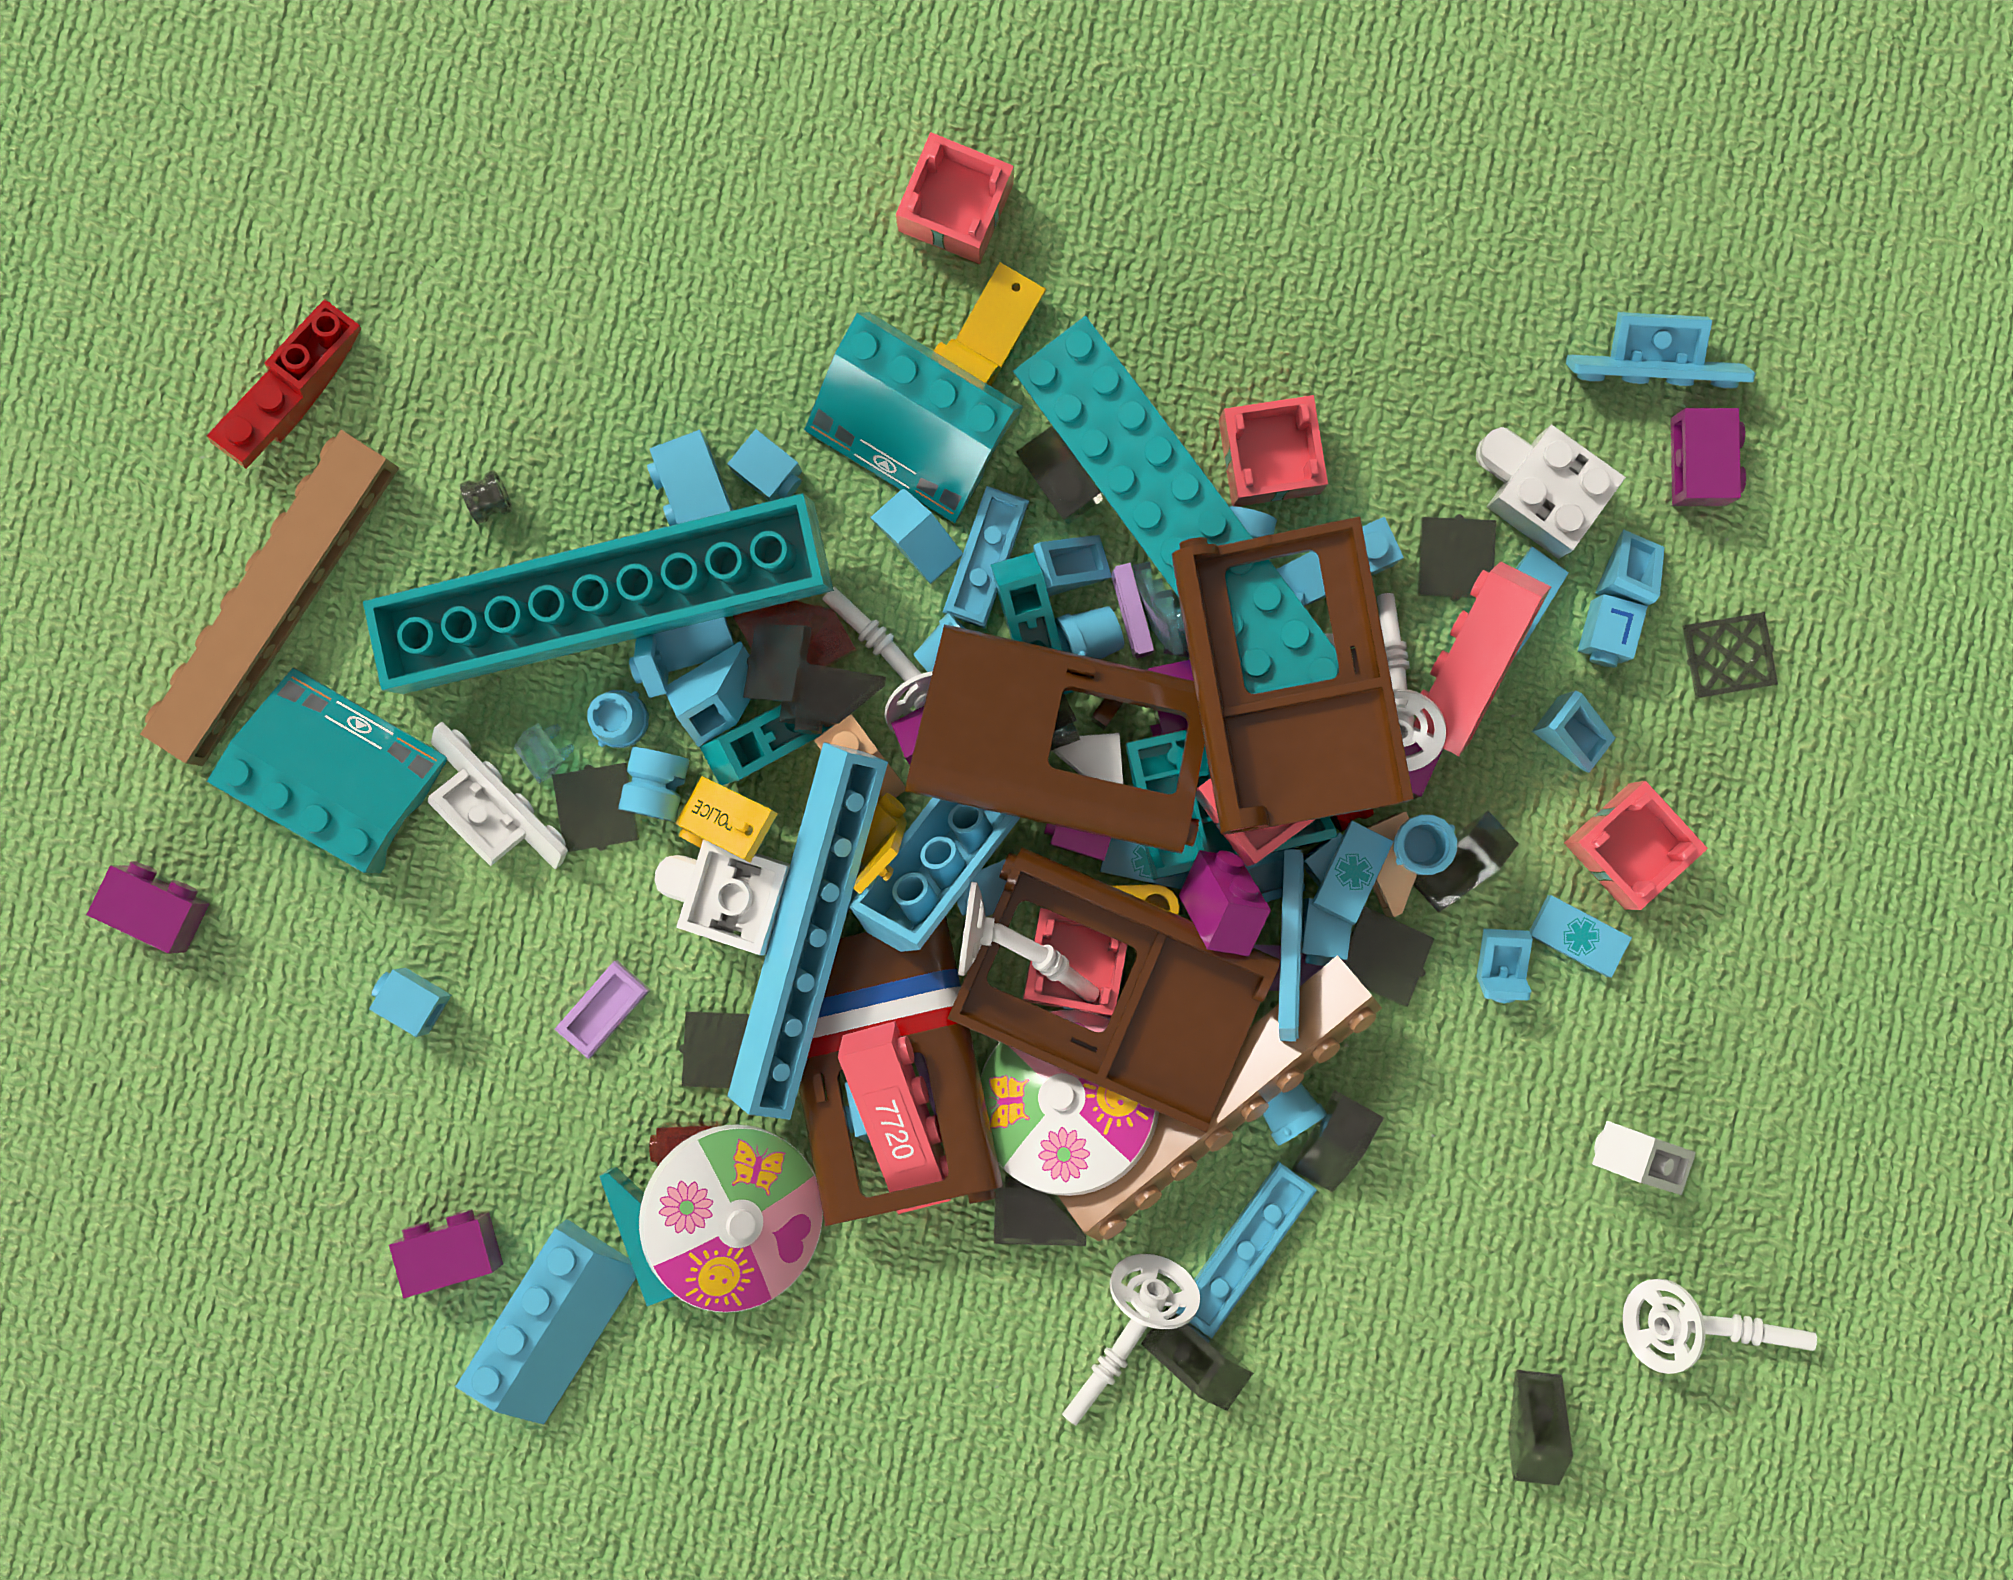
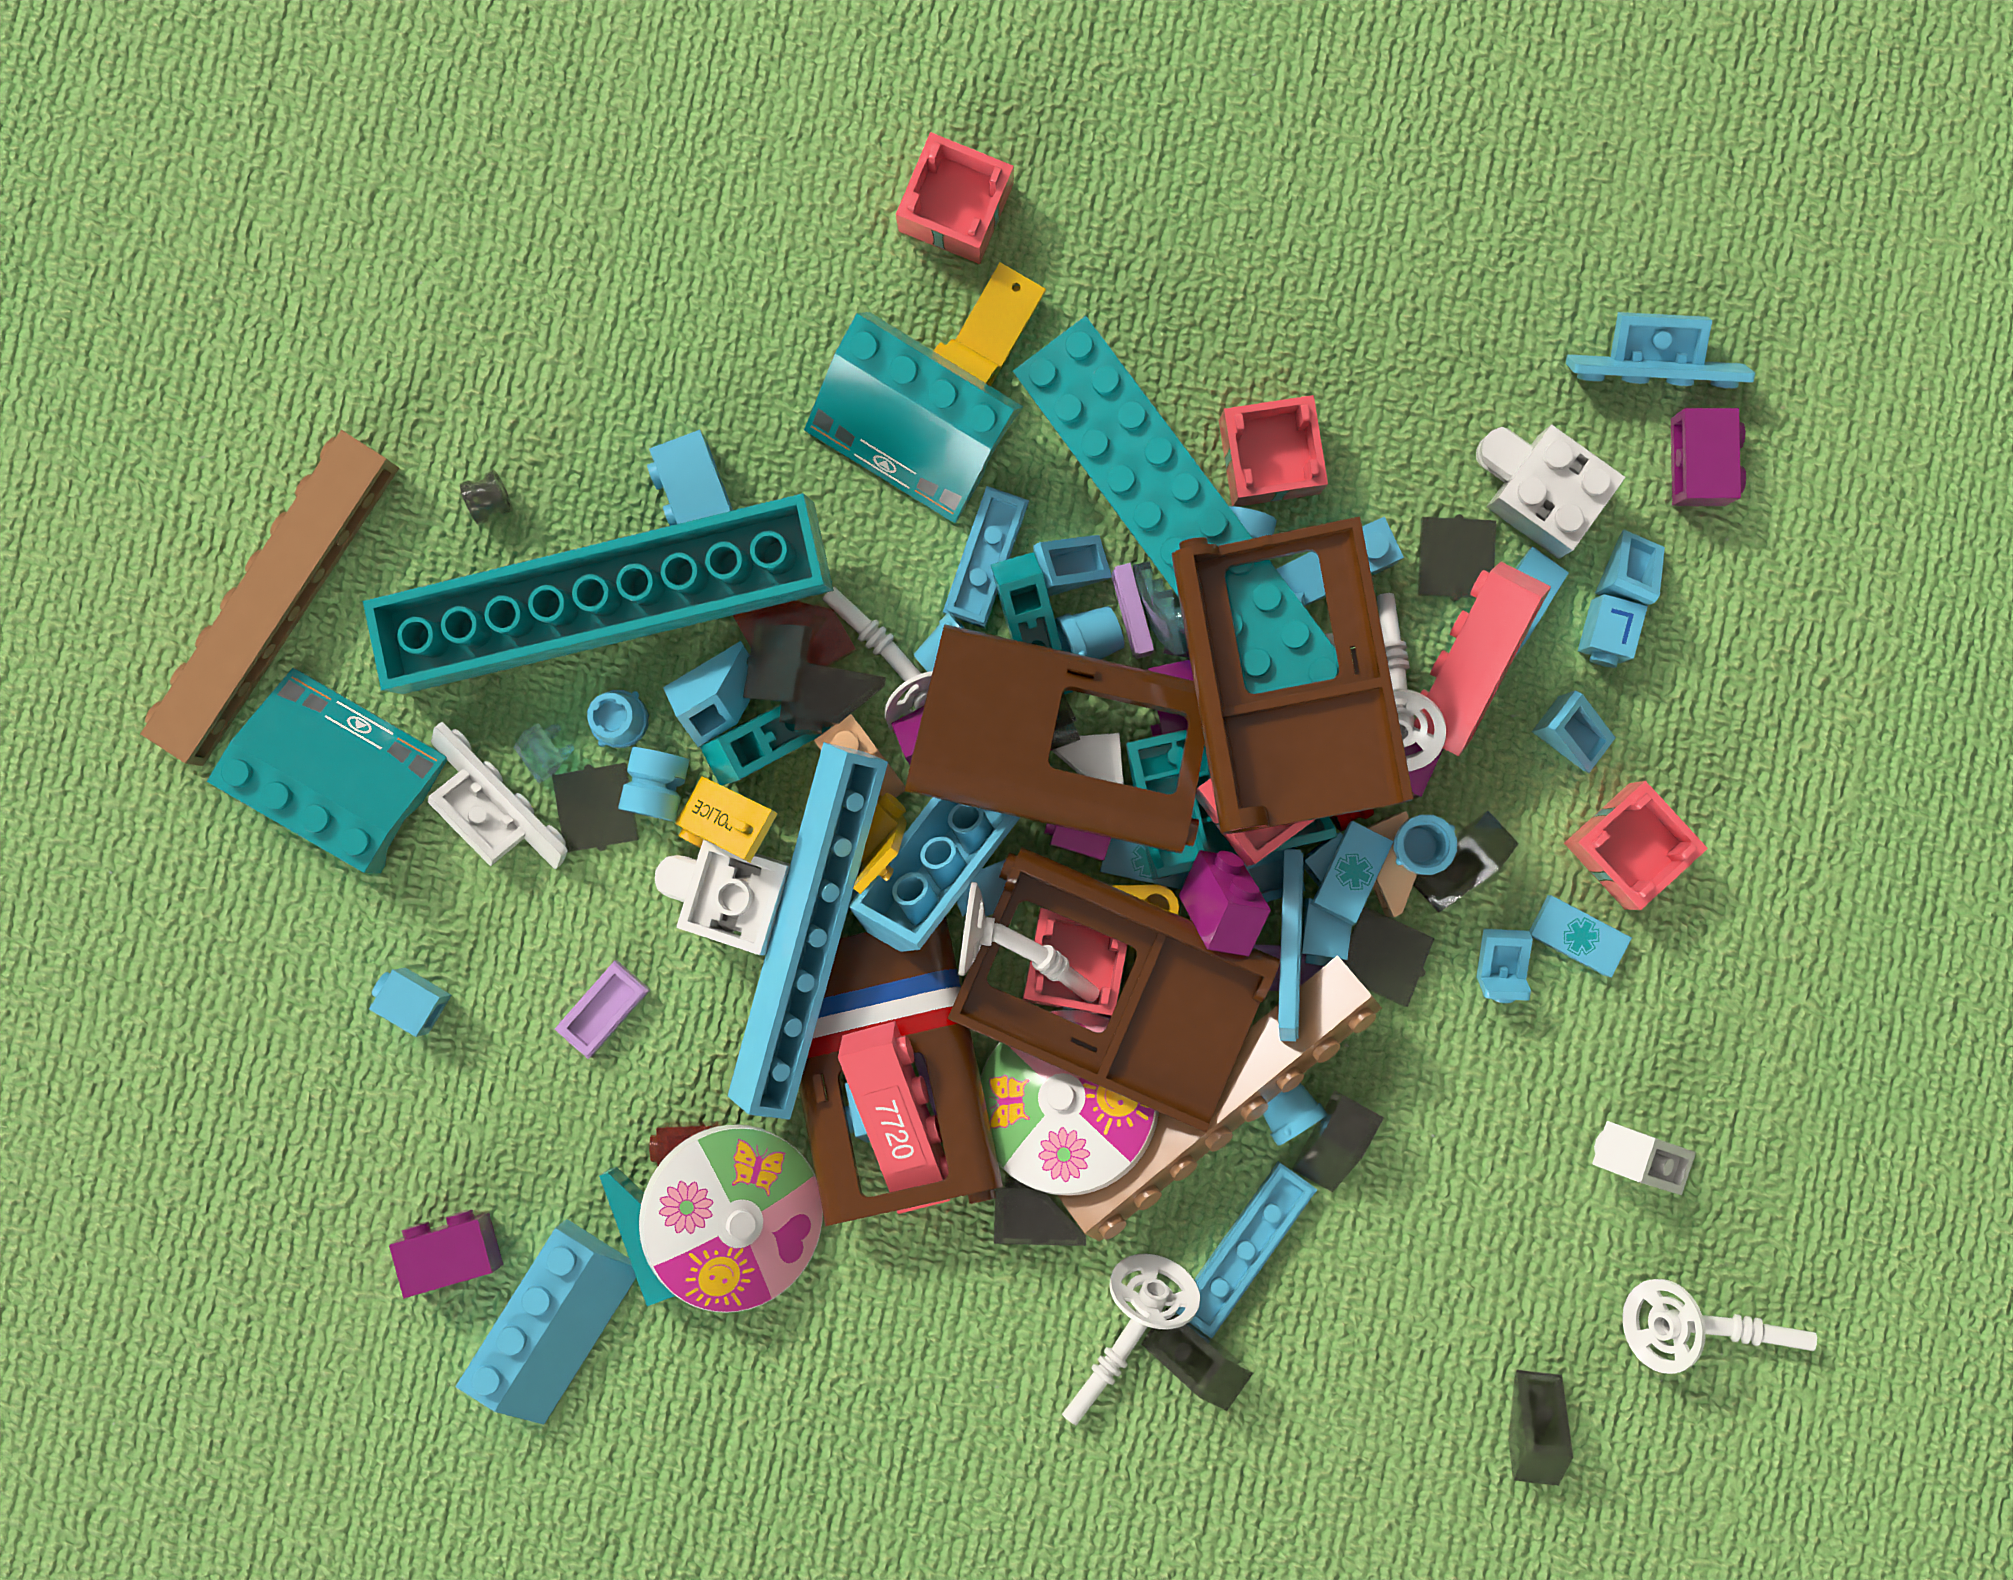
(148, 907): magenta brick -> none
(290, 387): red slope -> none
(677, 649): medium azure bracket -> none
(711, 1047): clear smoke piece -> none
(766, 467): medium azure brick -> none
(917, 535): medium azure slope -> none
(1059, 475): clear smoke slope -> none
(1105, 712): reddish brown tile -> none
(1764, 649): clear smoke window -> none

